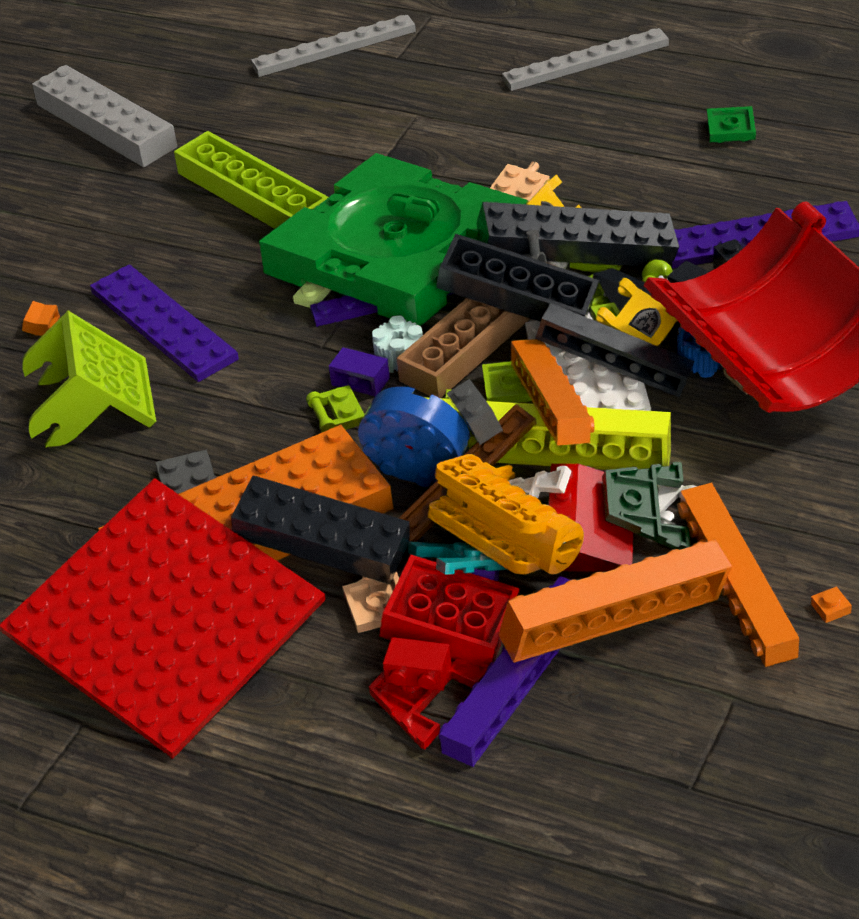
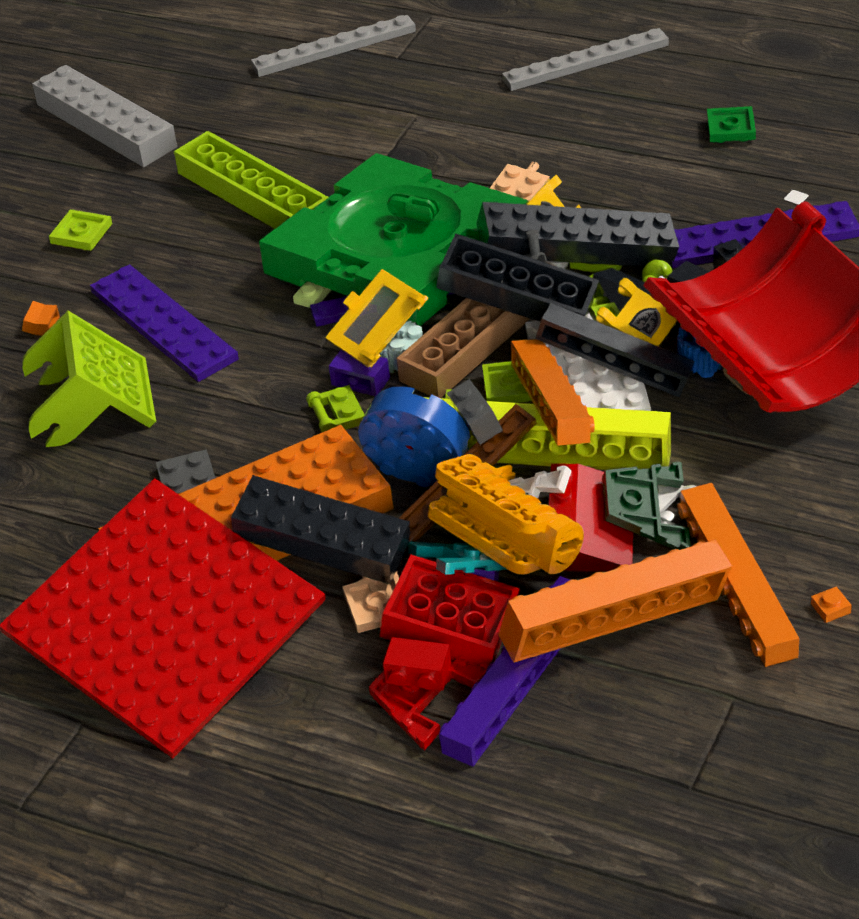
(80, 230): none -> lime plate
(375, 317): none -> yellow piece
(796, 197): none -> white sticker

